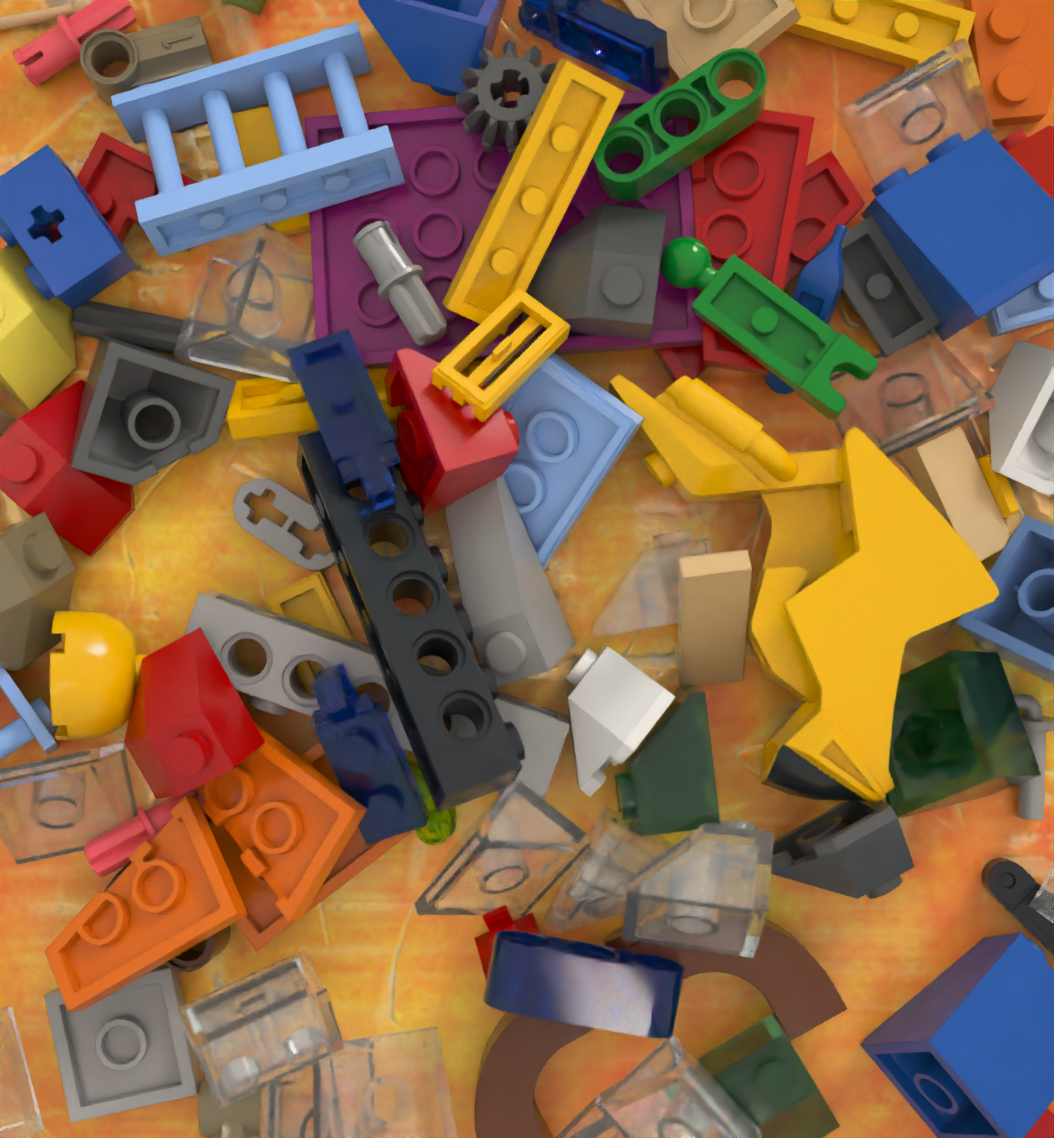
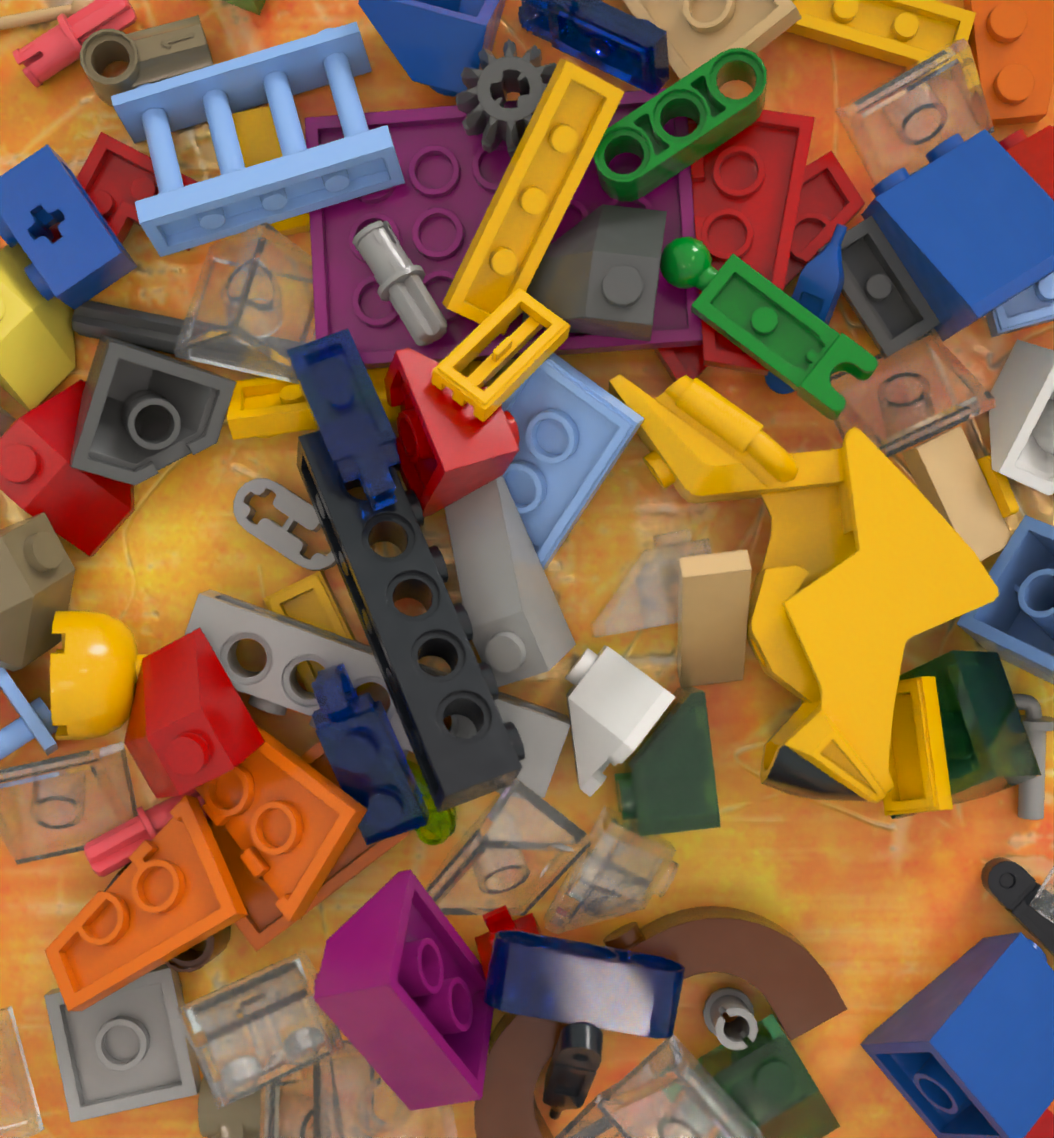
(409, 996): none -> magenta slope
(572, 1068): none -> black piece
(704, 891): clear slope -> none
(734, 1004): none -> light grey pin
(846, 850): dark grey slope -> none
(917, 751): none -> yellow tile

